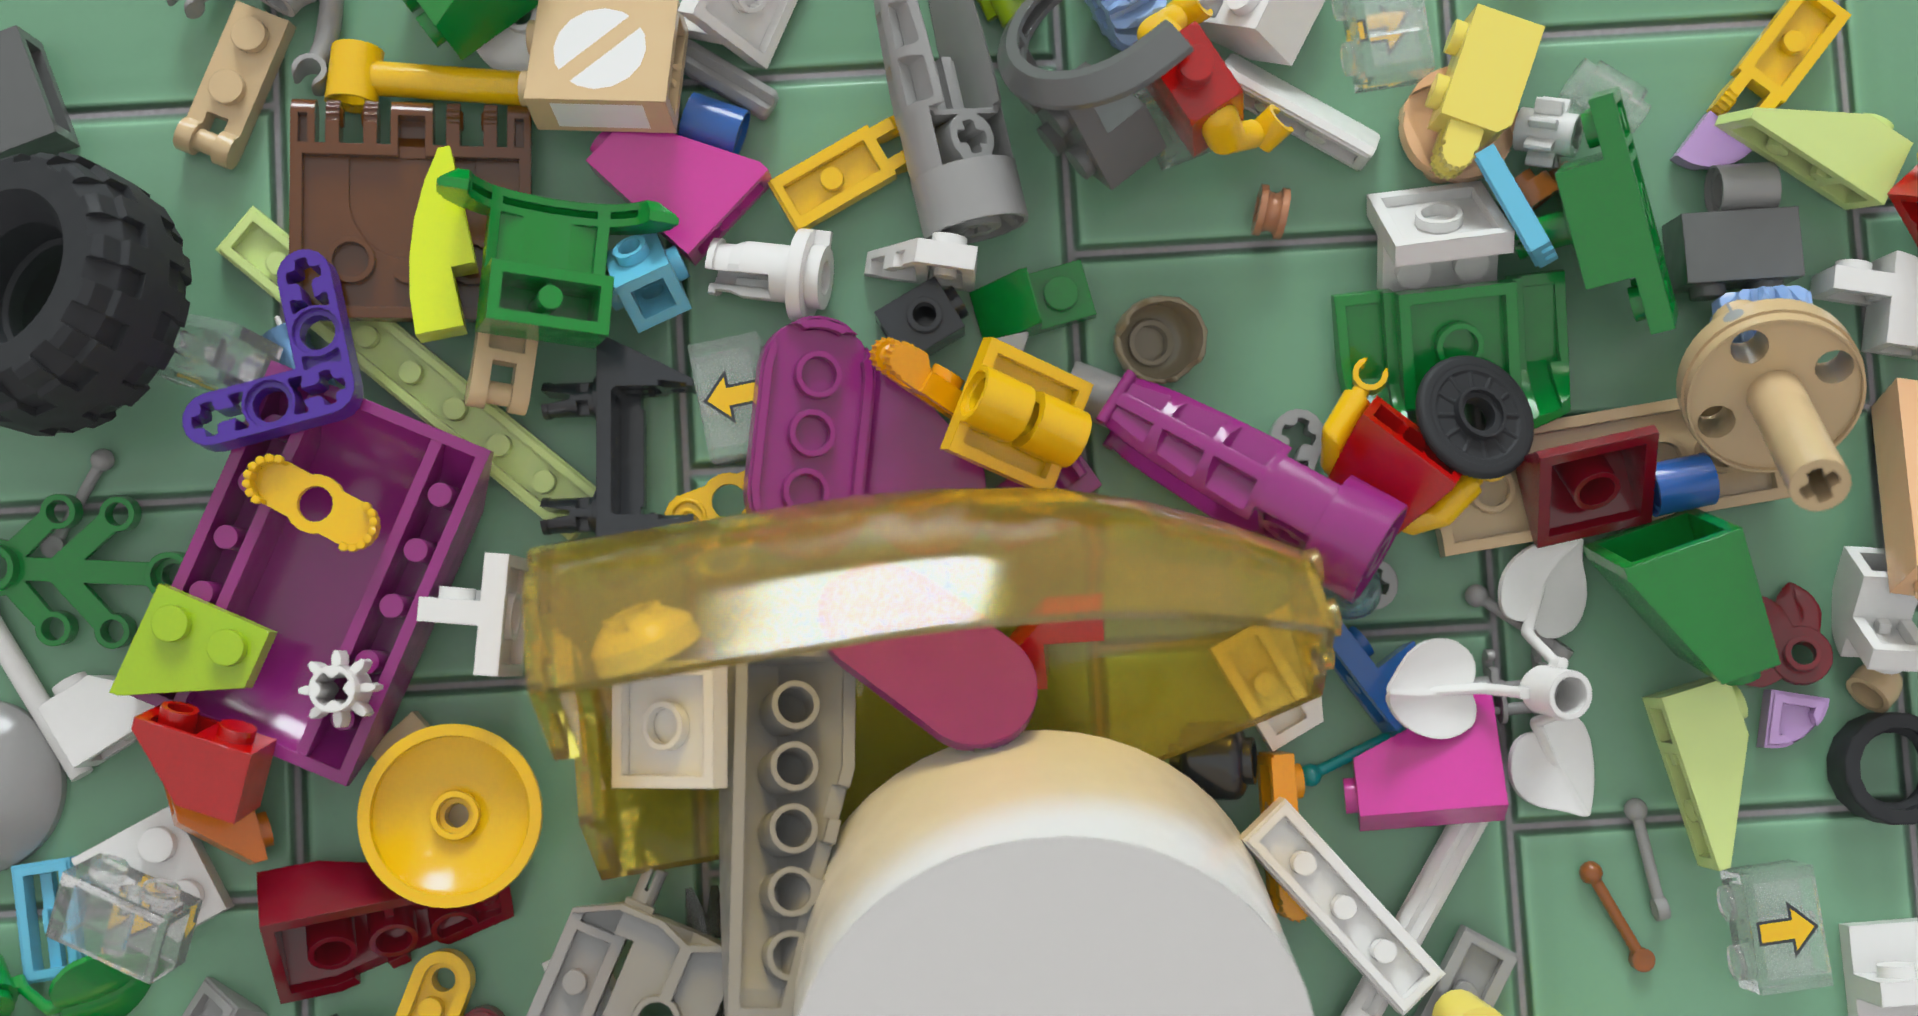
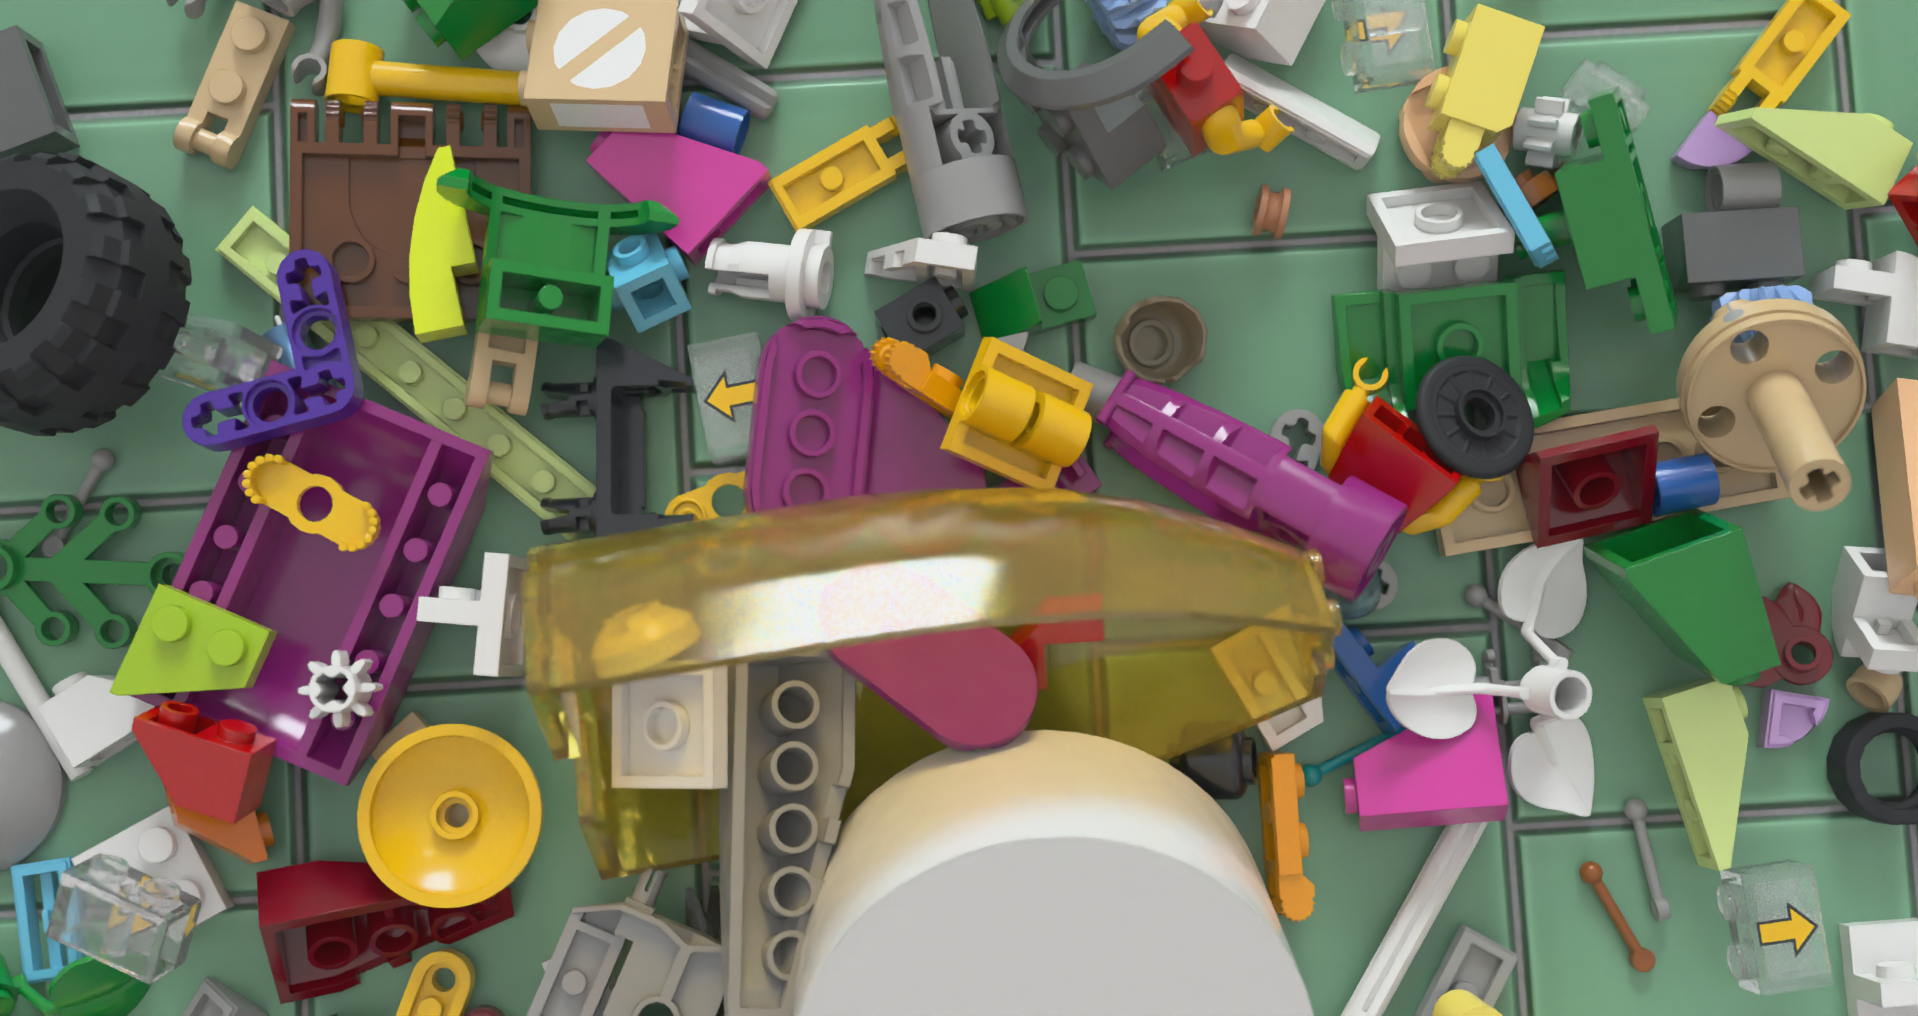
(1341, 905): white tile -> none

